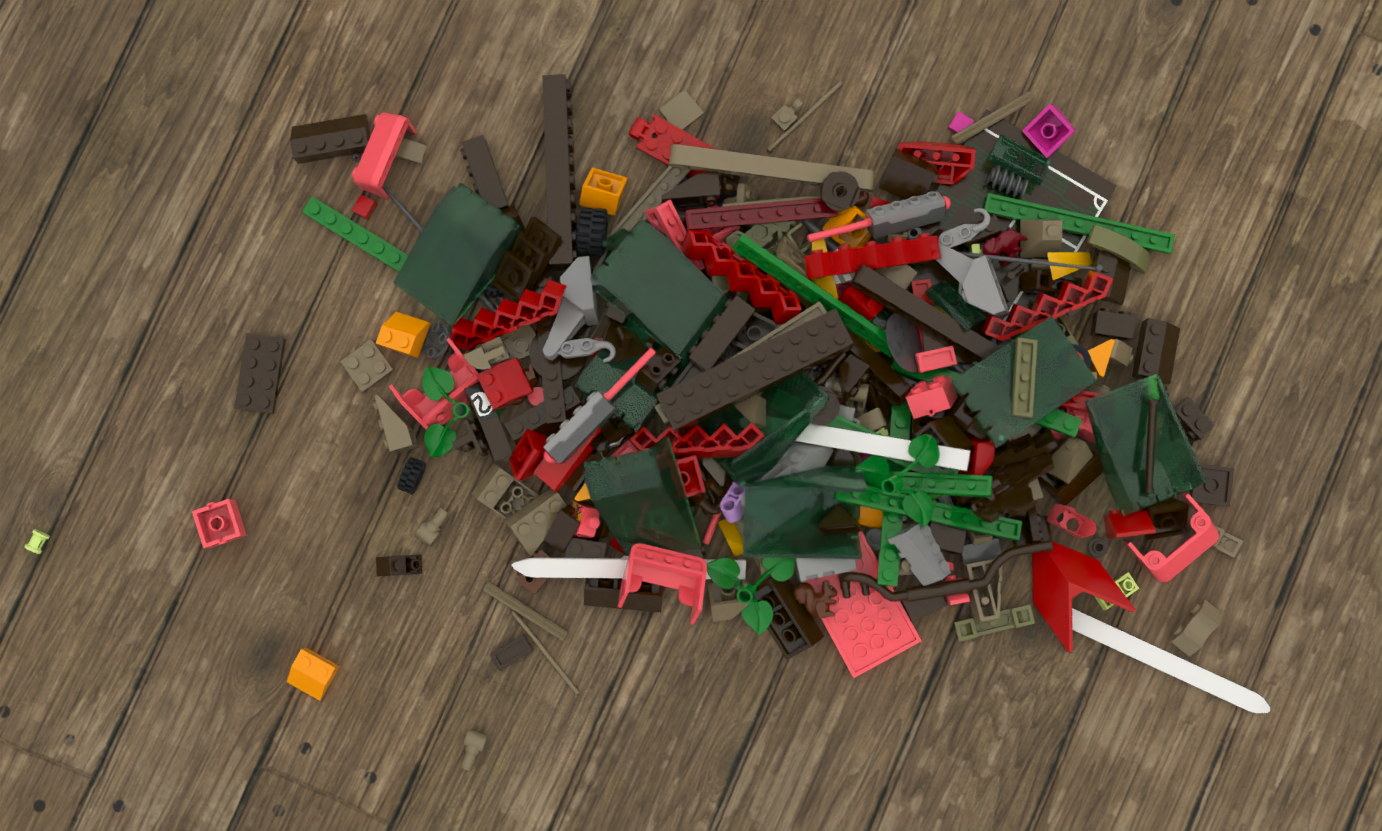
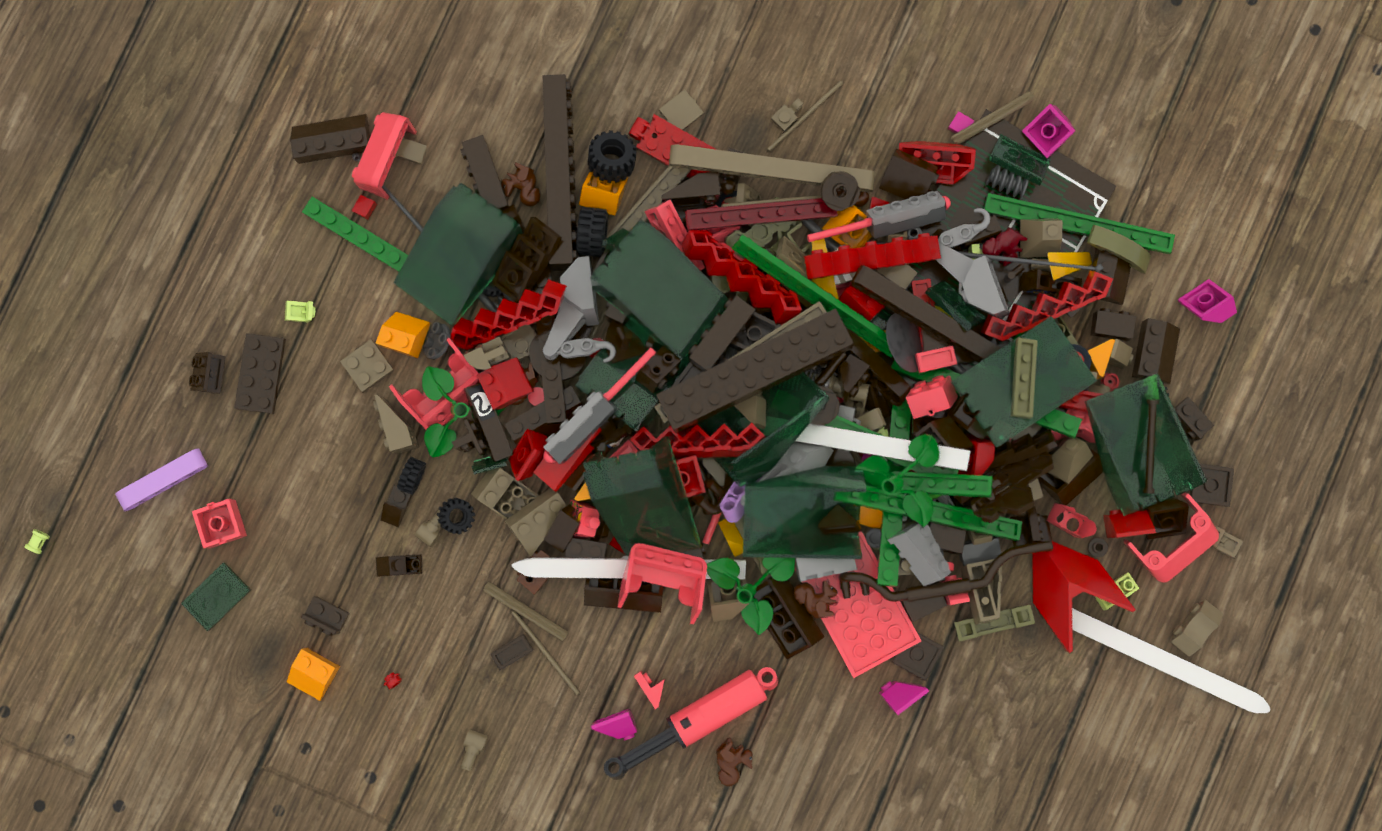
(161, 479): none -> lavender beam
(207, 372): none -> dark brown bracket
(216, 596): none -> clear green tile
(299, 311): none -> yellowish green bracket
(325, 616): none -> dark brown bracket
(392, 680): none -> red plate
(395, 507): none -> dark brown slope
(444, 515): none -> black tyre
(487, 464): none -> clear green piece
(524, 180): none -> reddish brown animal
(611, 144): none -> black tyre
(617, 725): none -> dark pink slope
(654, 692): none -> coral slope
(701, 718): none -> coral piece
(728, 760): none -> reddish brown animal
(901, 695): none -> dark pink slope
(920, 657): none -> dark brown tile
(1114, 380): none -> red plate
(1209, 302): none -> dark pink slope

